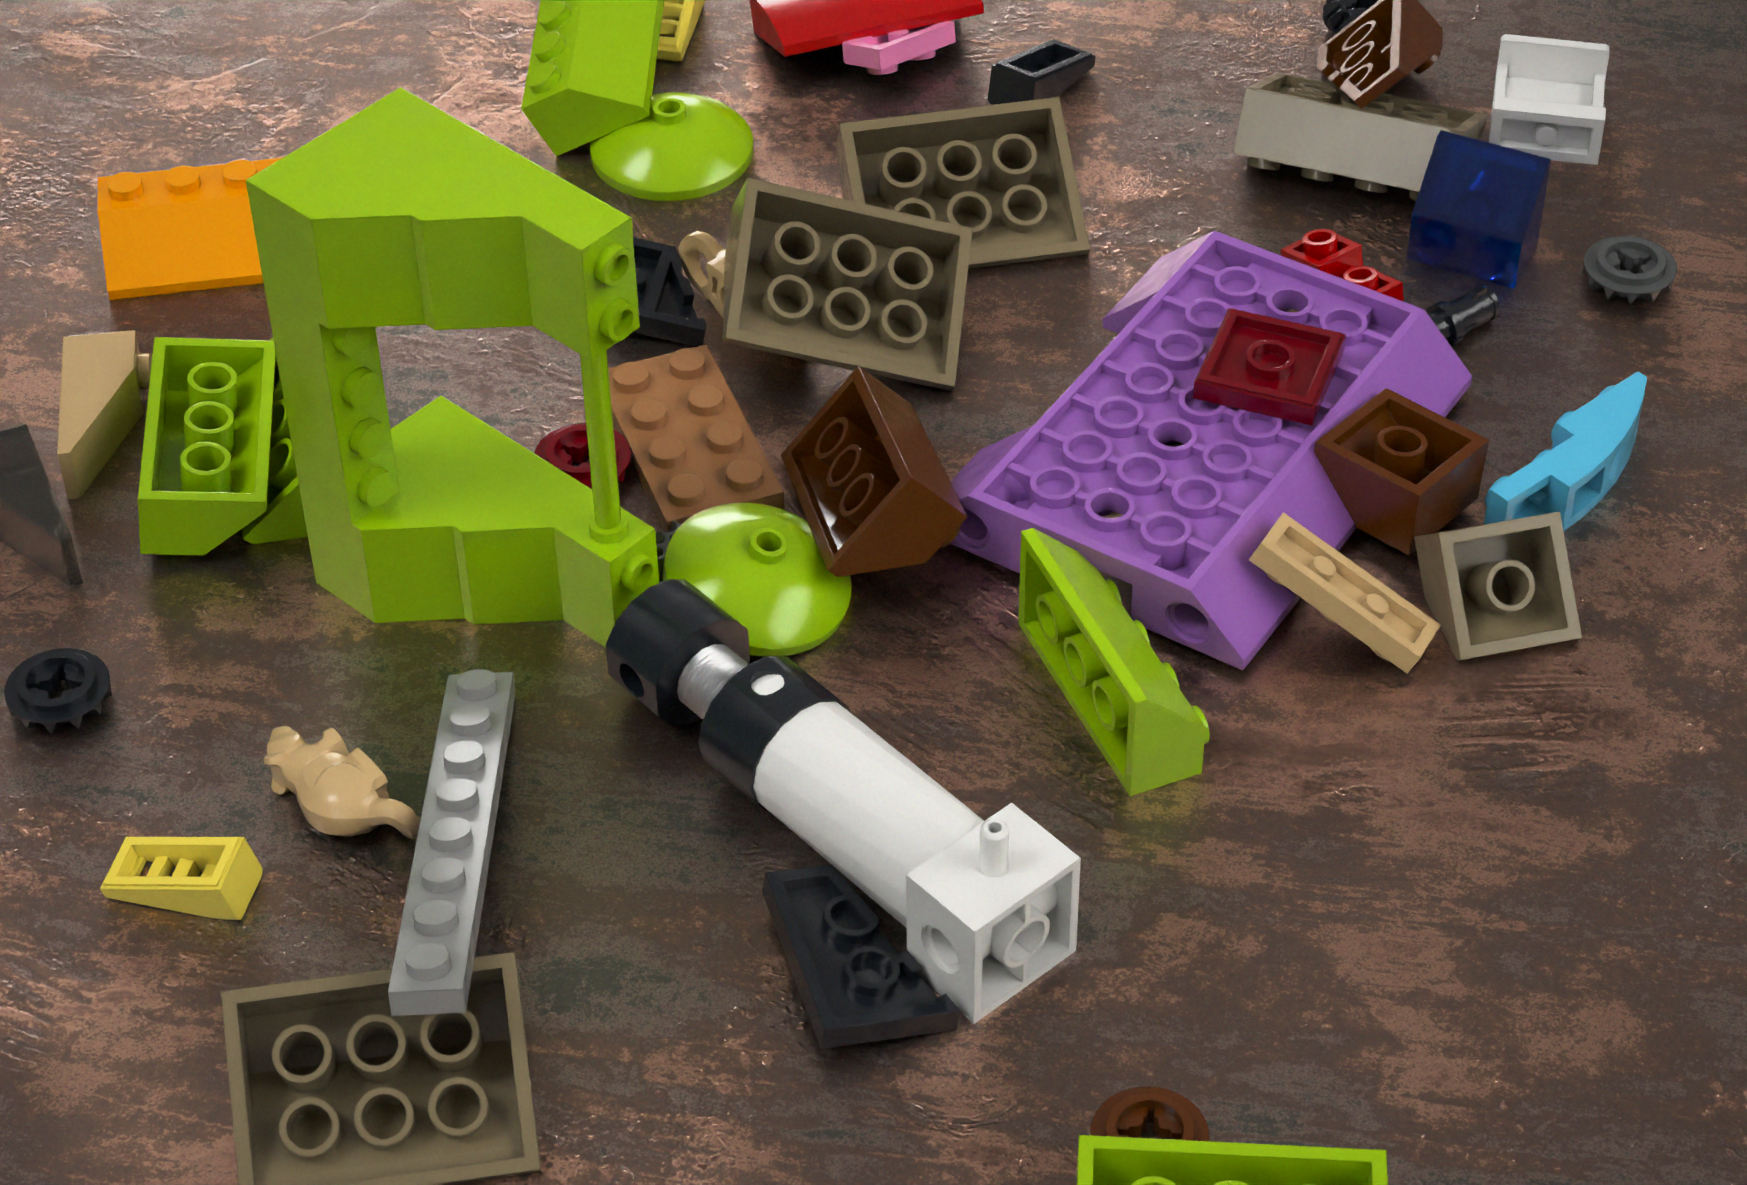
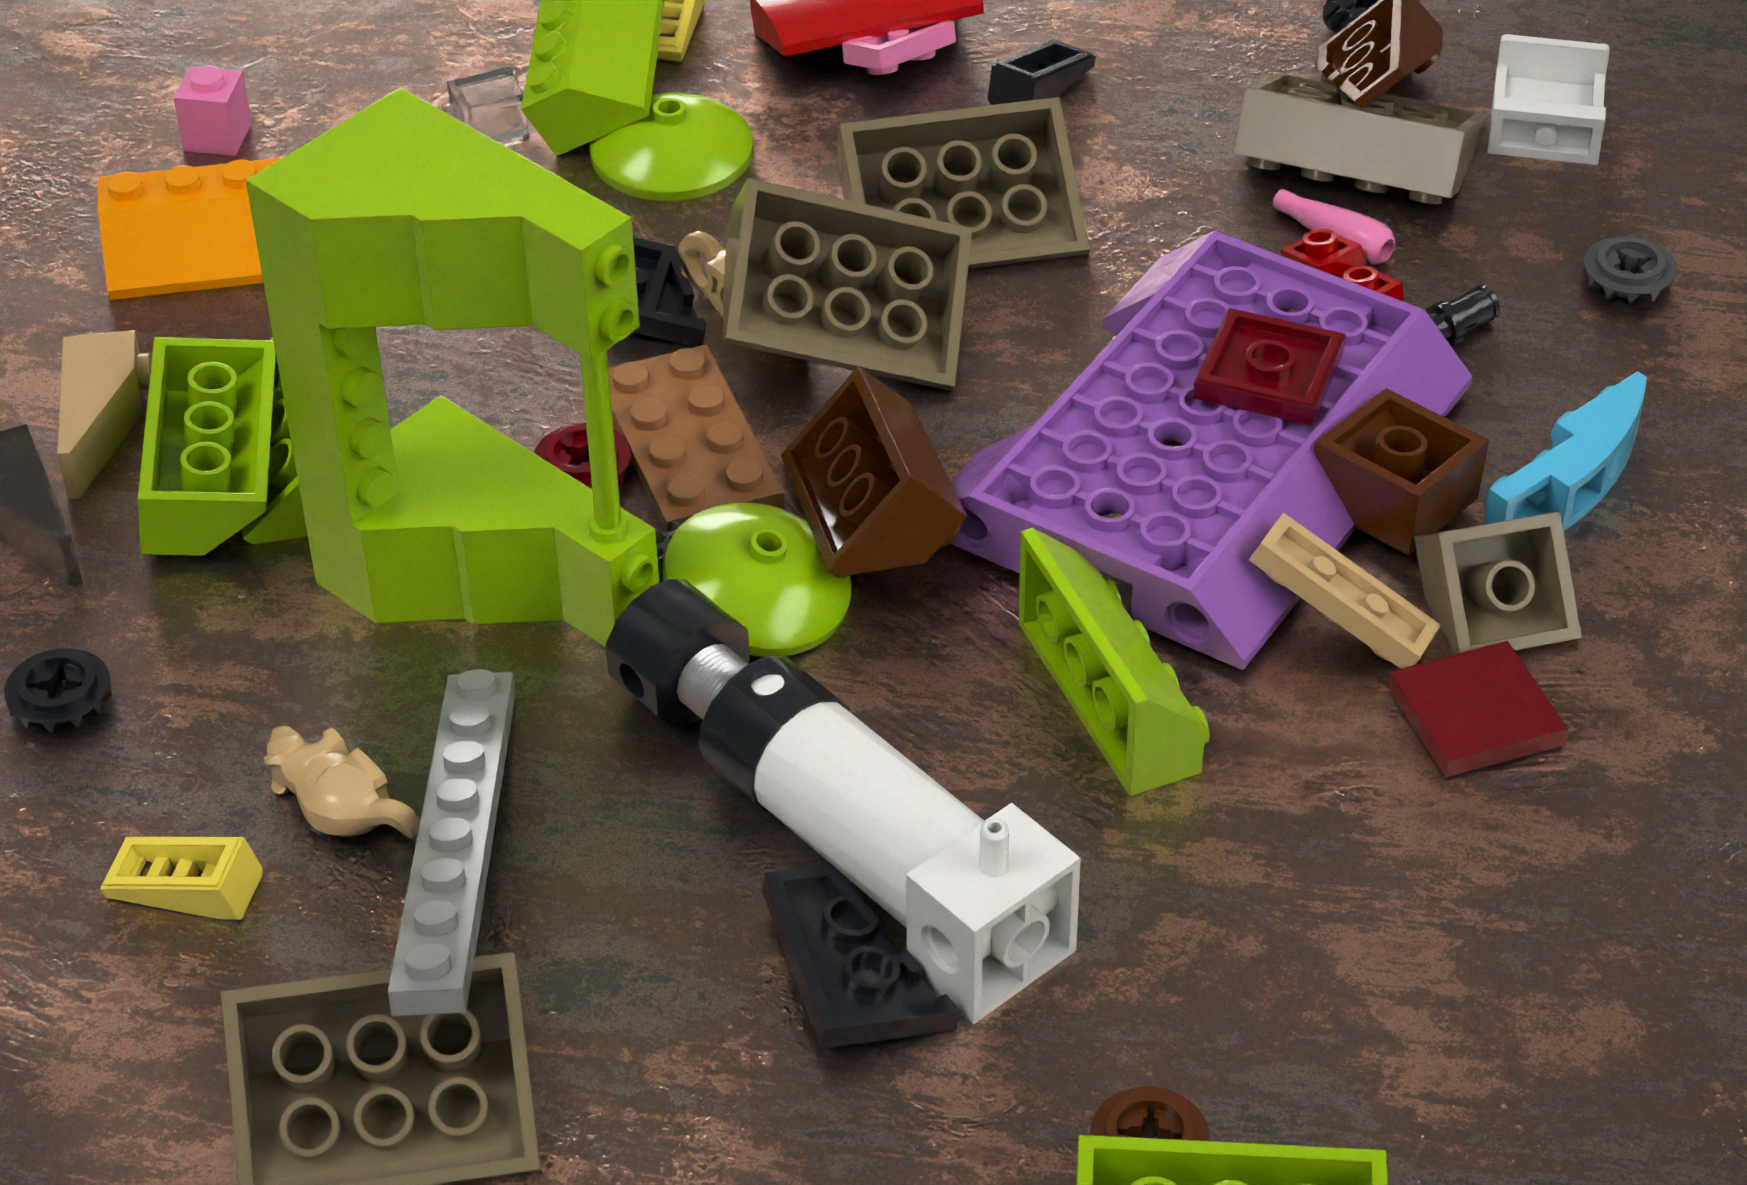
(212, 110): none -> bright pink brick
(490, 105): none -> clear brick
(1373, 235): none -> bright pink piece
(1477, 709): none -> dark red tile
(1479, 209): clear blue slope -> none

